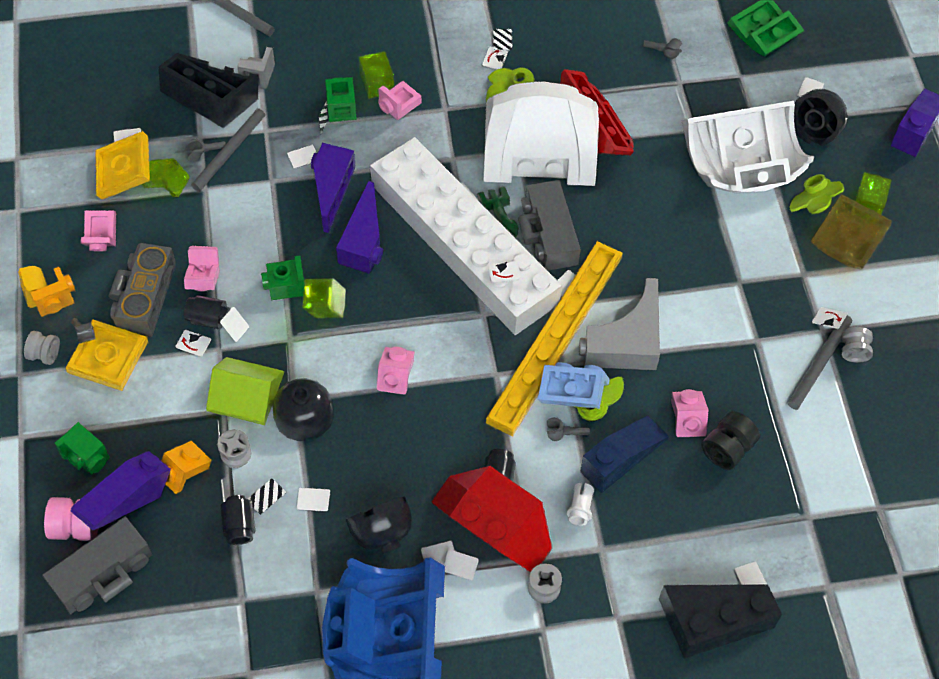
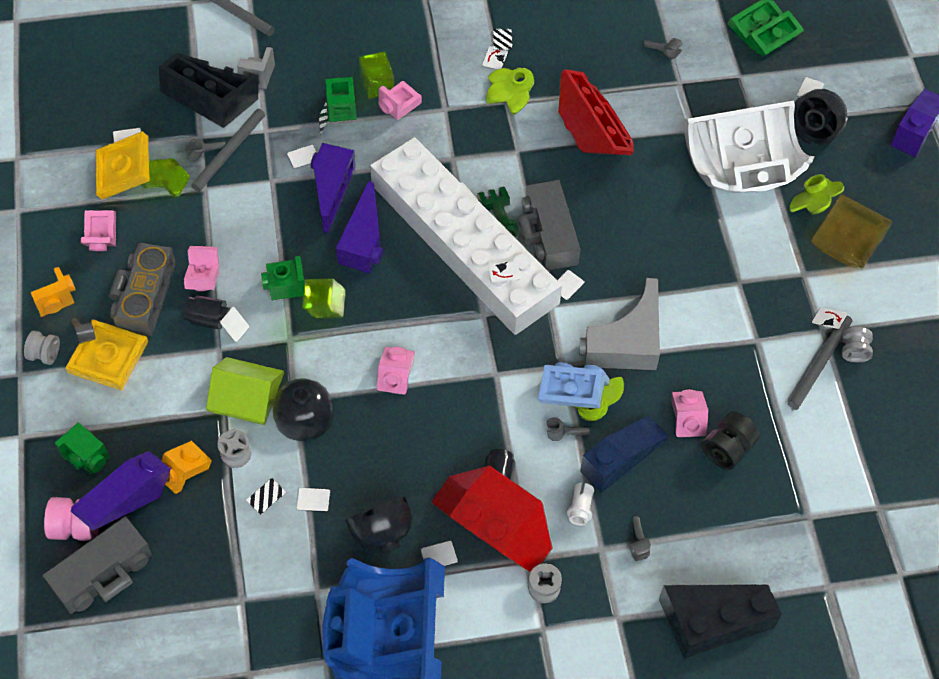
(31, 279): yellow brick -> none
(193, 343): white sticker -> none
(238, 520): black brick -> none
(460, 564): white sticker -> none
(541, 133): white piece -> none
(554, 338): yellow tile -> none
(641, 547): none -> dark grey hand
(750, 574): white sticker -> none
(873, 192): clear neon green brick -> none

